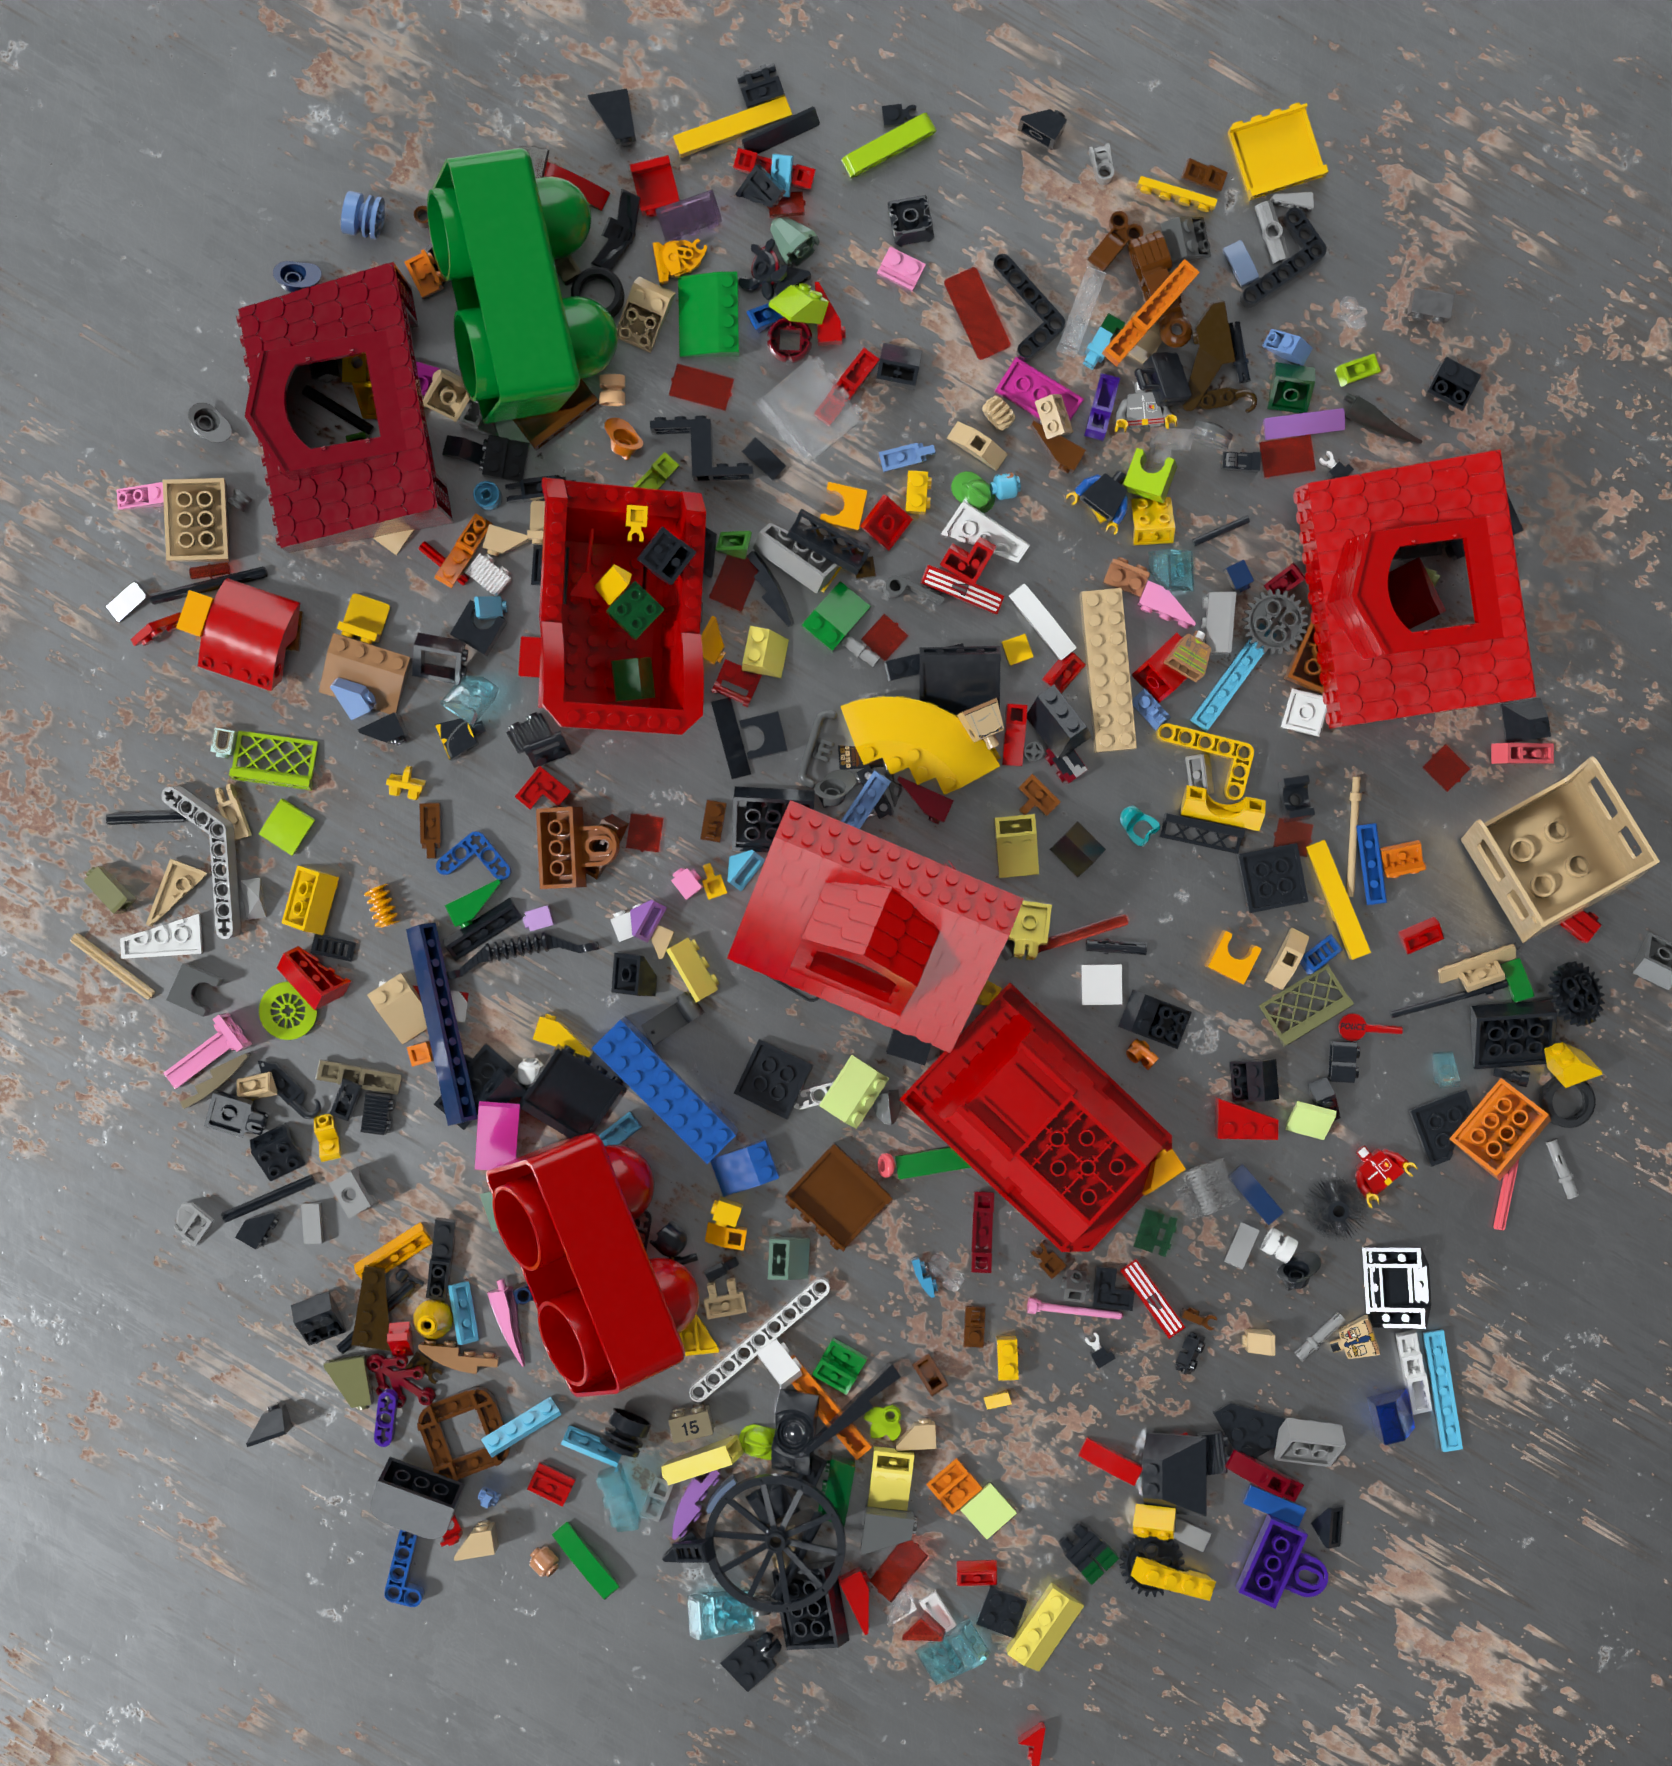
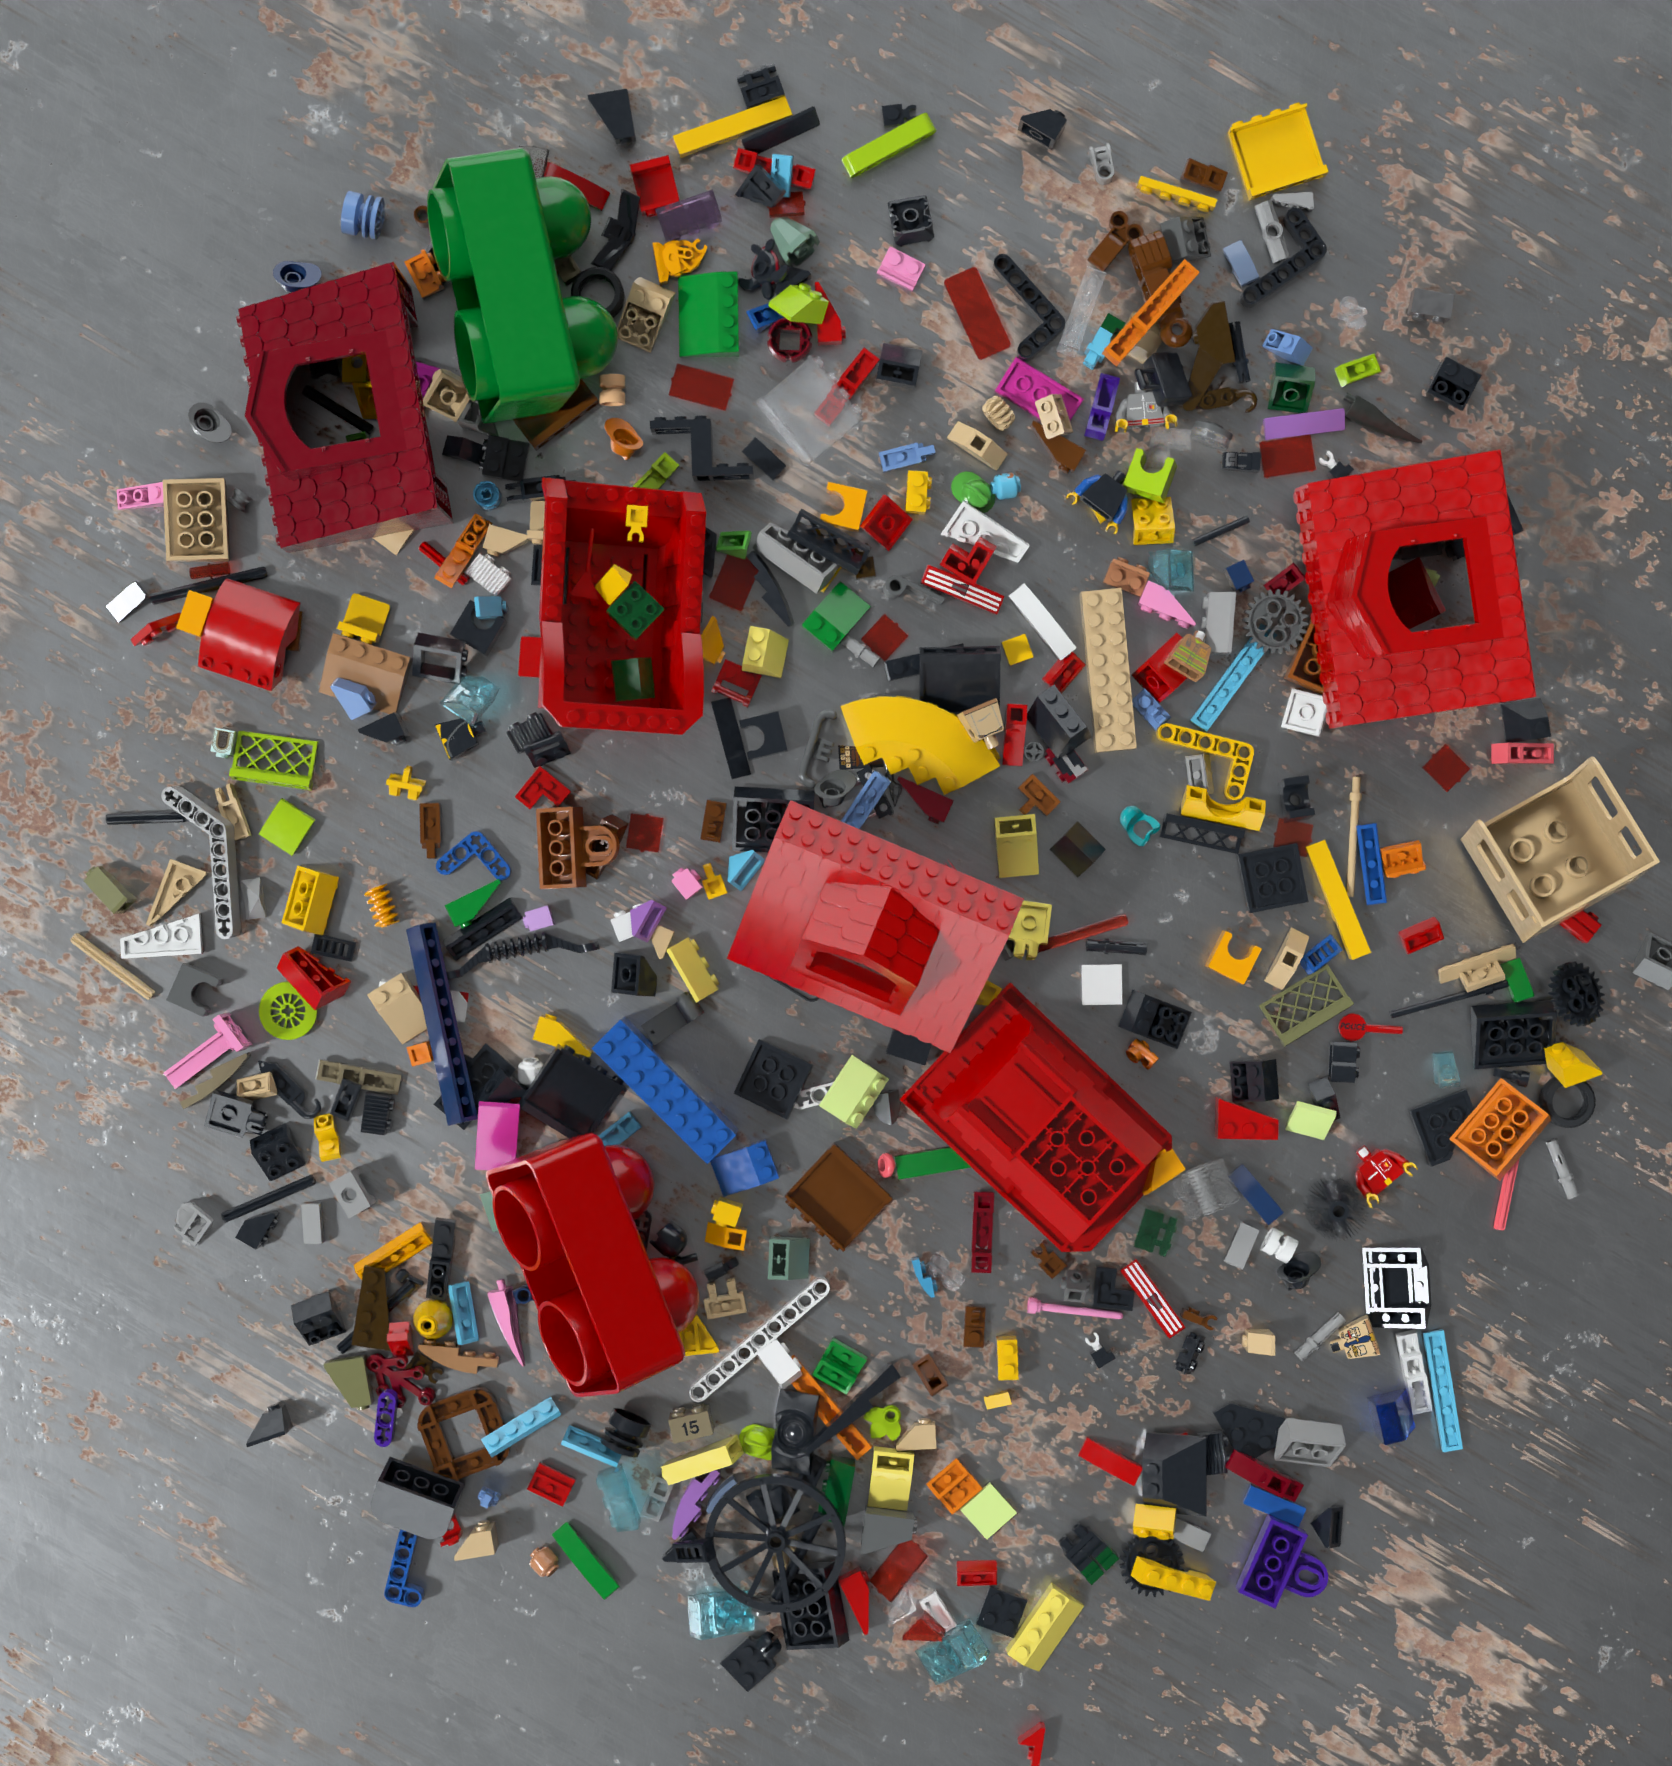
(666, 556): black brick -> none

